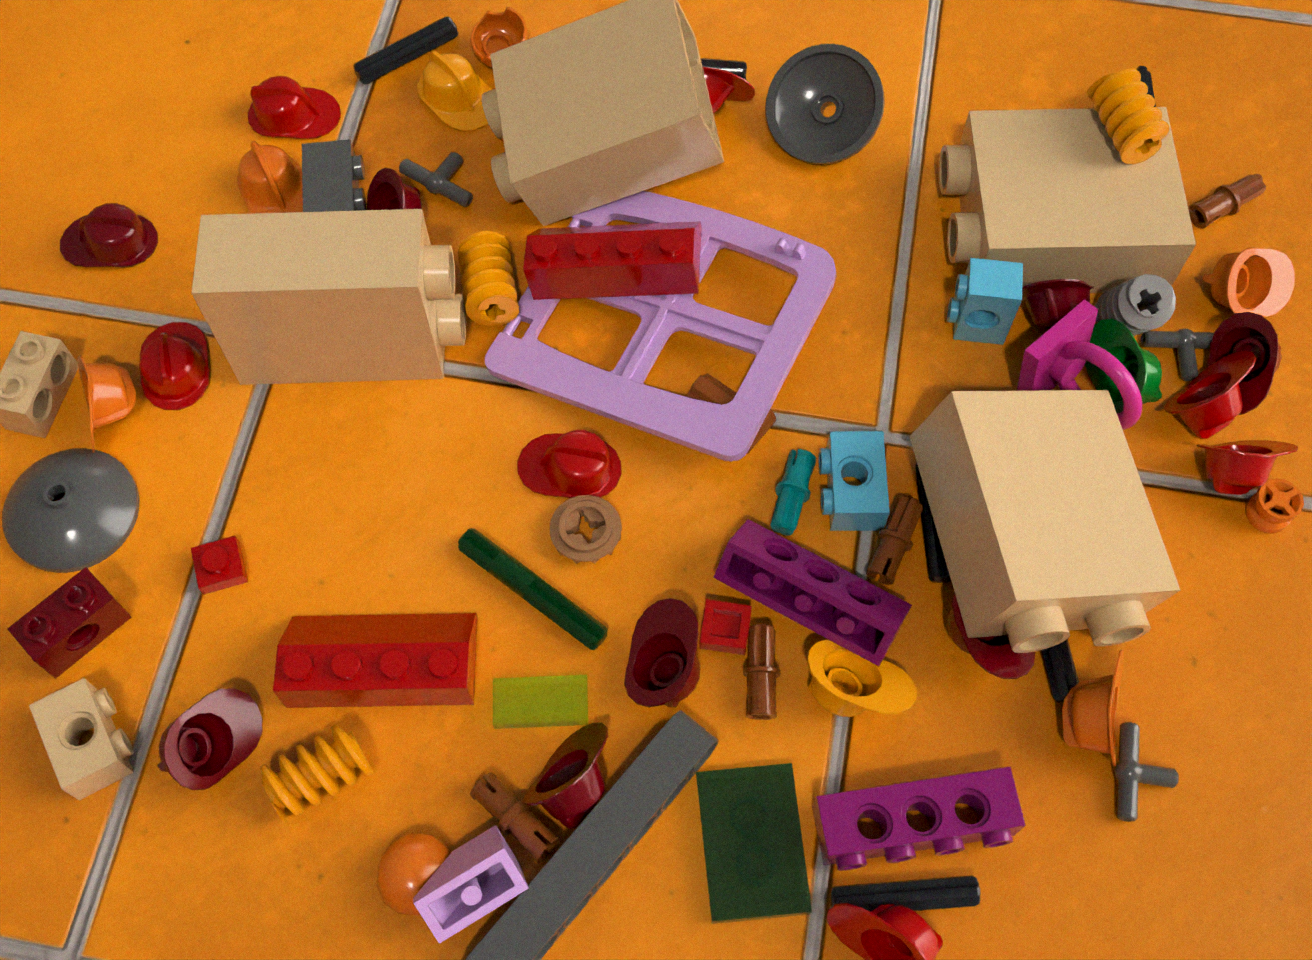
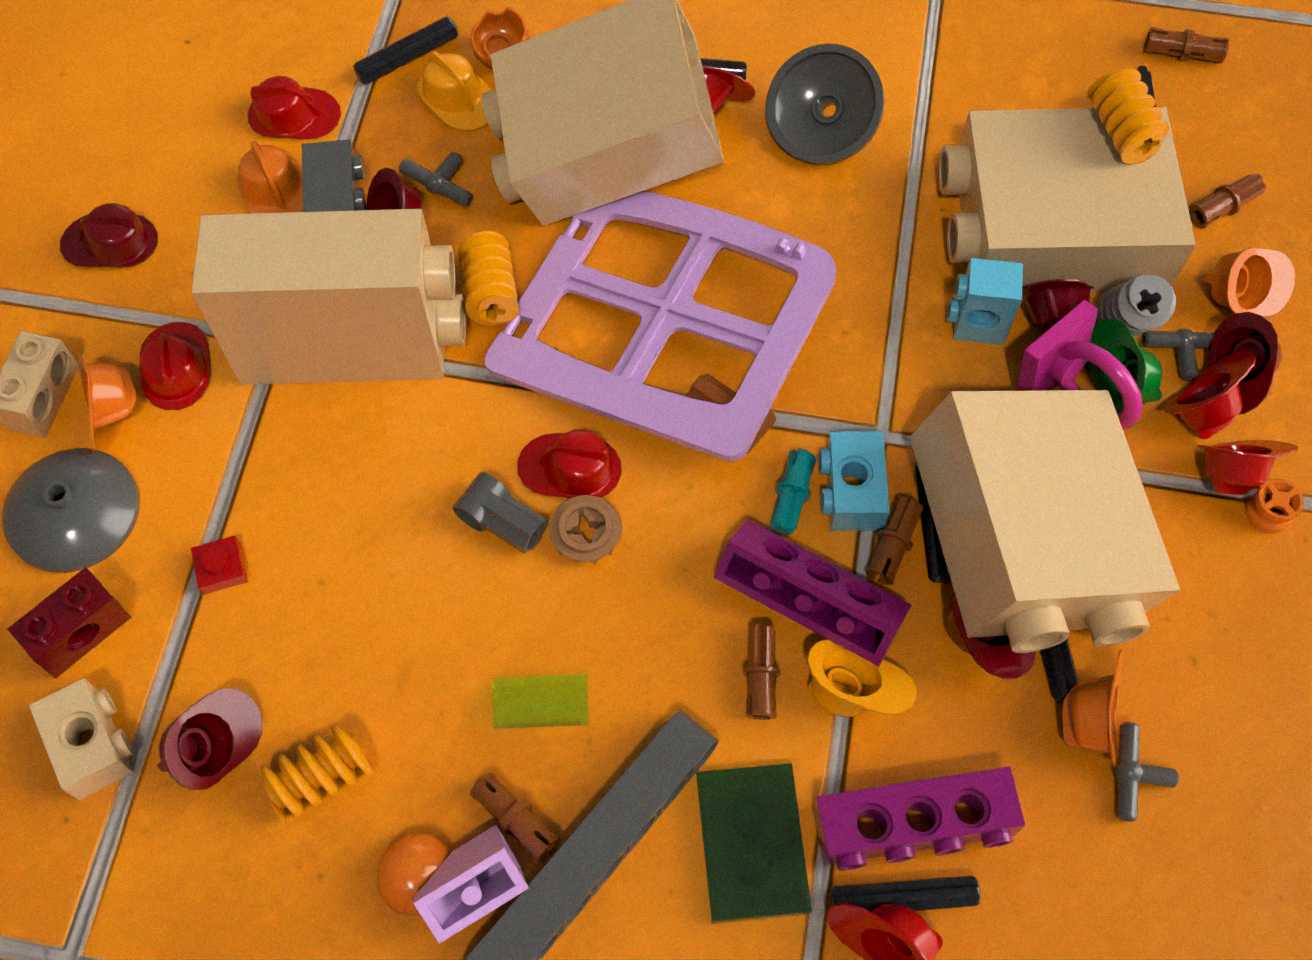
(377, 660): red slope -> none
(490, 507): none -> dark grey piece
(533, 589): dark green axle -> none
(572, 777): dark red piece -> none
(613, 260): red slope -> none
(663, 655): dark red piece -> none
(725, 627): red plate -> none
(1186, 45): none -> dark orange pin

